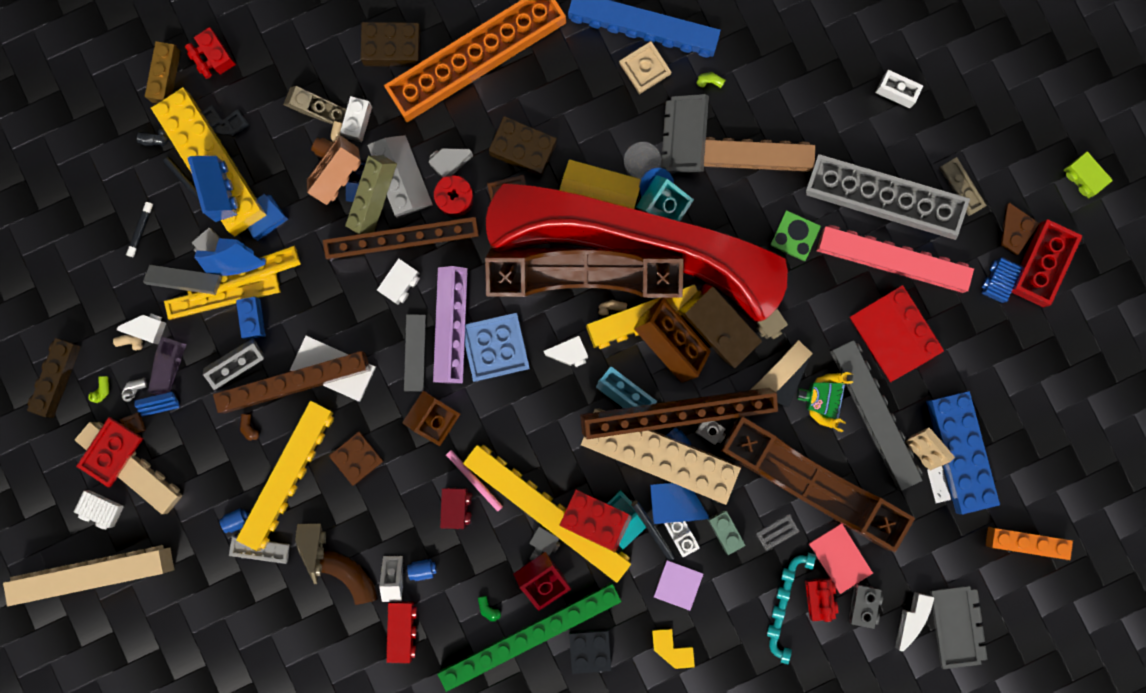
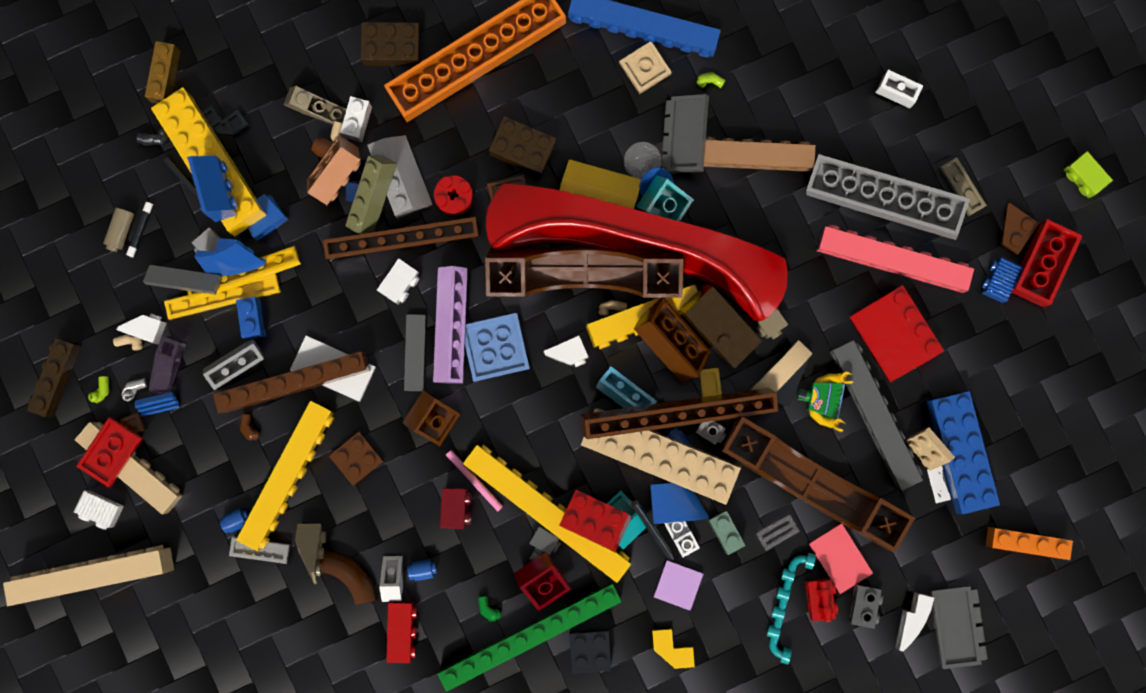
(118, 229): none -> dark tan brick
(214, 51): red brick -> none
(449, 161): light grey slope -> none
(710, 382): none -> yellow tile
(795, 235): bright green tile -> none

